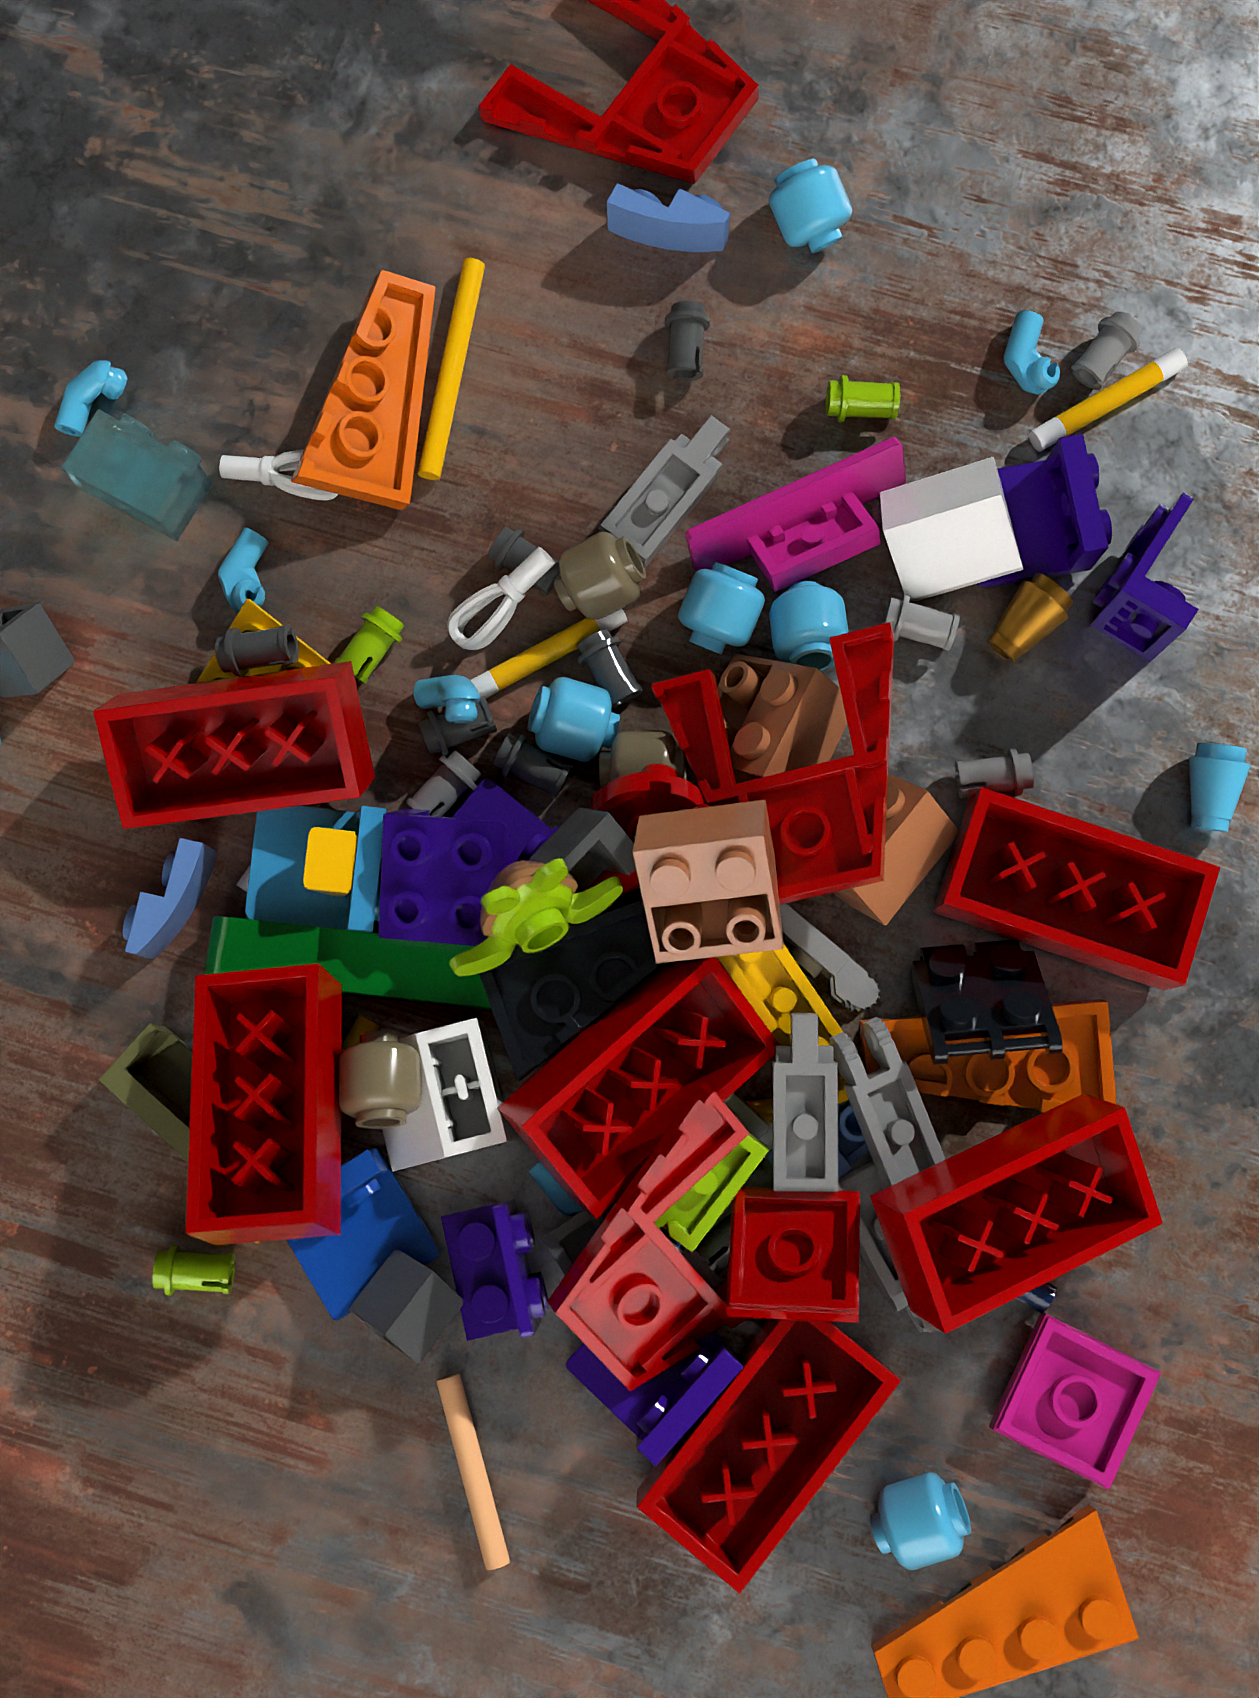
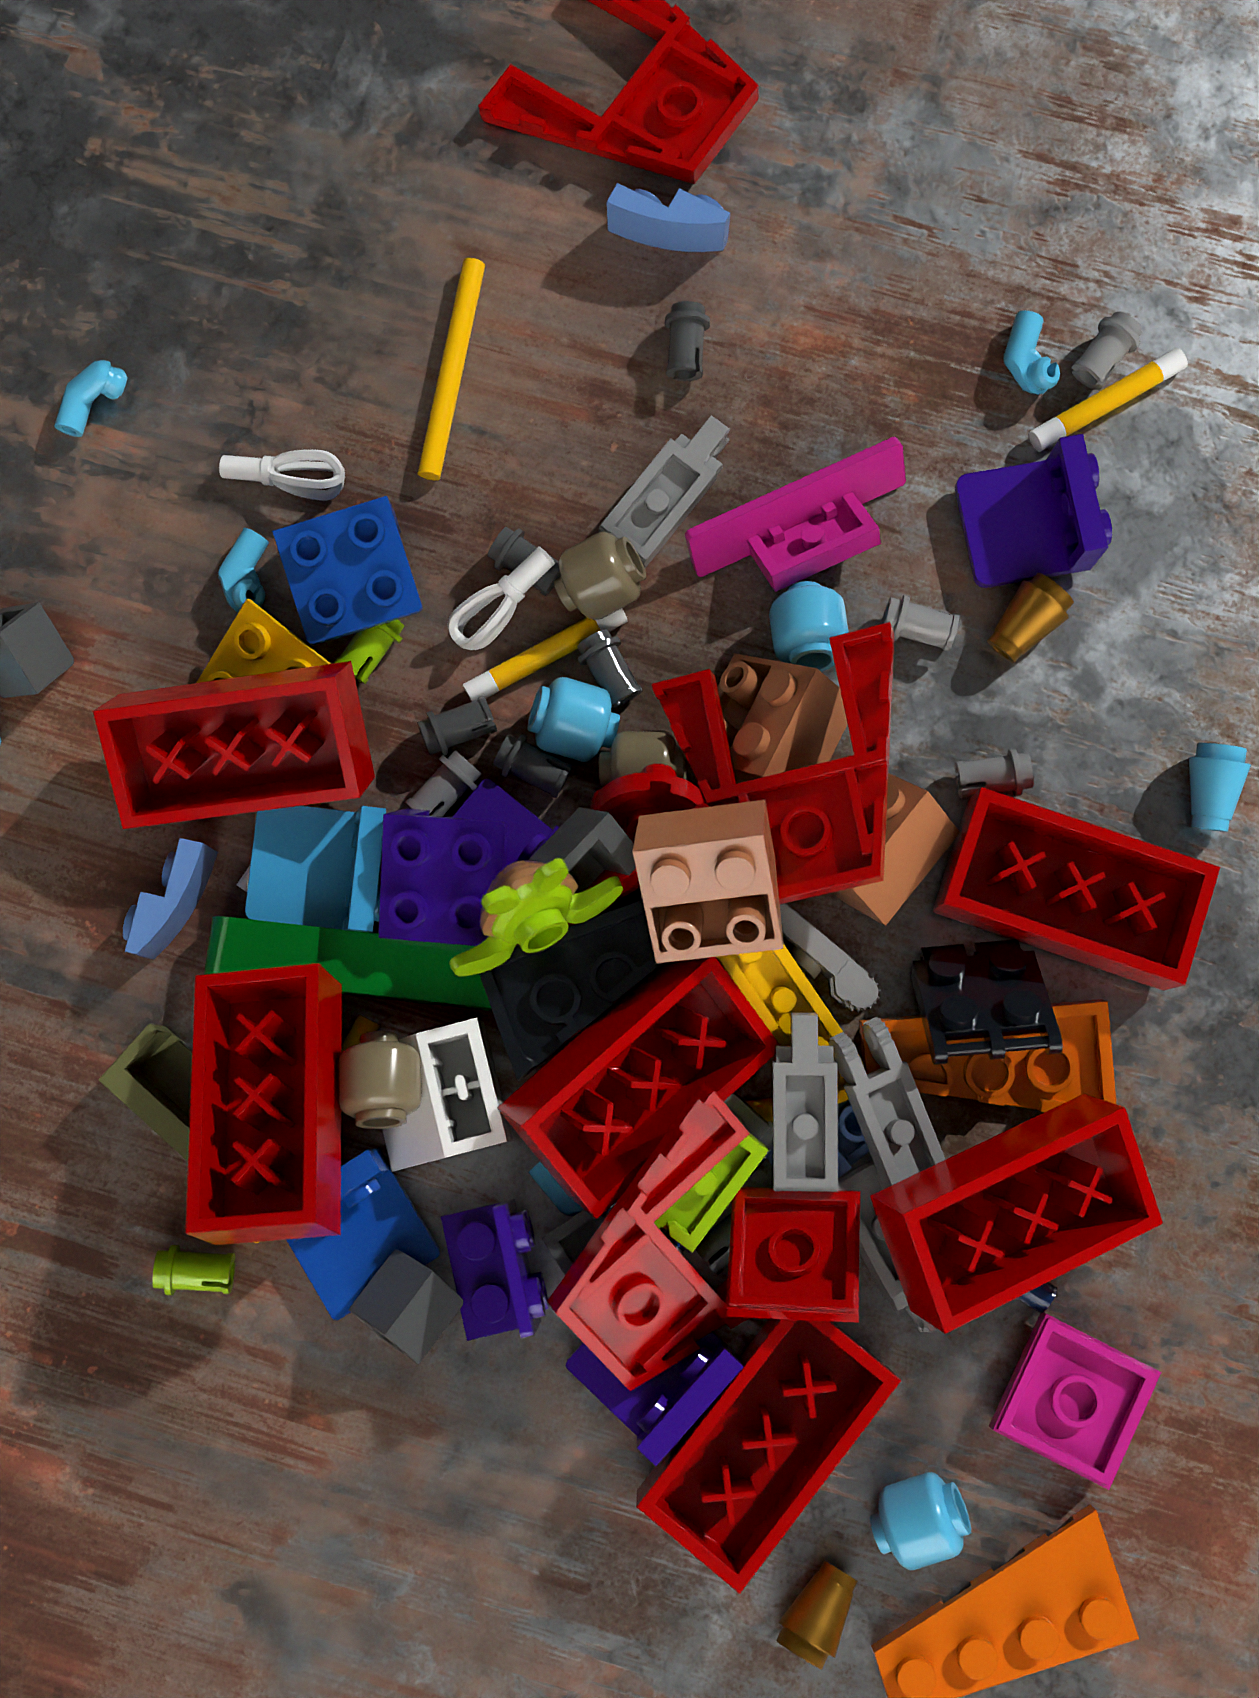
(138, 474): clear light blue brick -> none
(256, 649): dark grey pin -> none
(330, 861): yellow slope -> none
(348, 570): none -> blue bracket
(373, 407): orange wing -> none
(451, 691): medium azure arm -> none
(473, 1471): light nougat bar -> none
(721, 607): medium azure head -> none
(810, 205): medium azure head -> none
(818, 1616): none -> pearl gold cone
(862, 399): lime pin -> none
(949, 530): white slope -> none
(1135, 609): dark purple bracket -> none

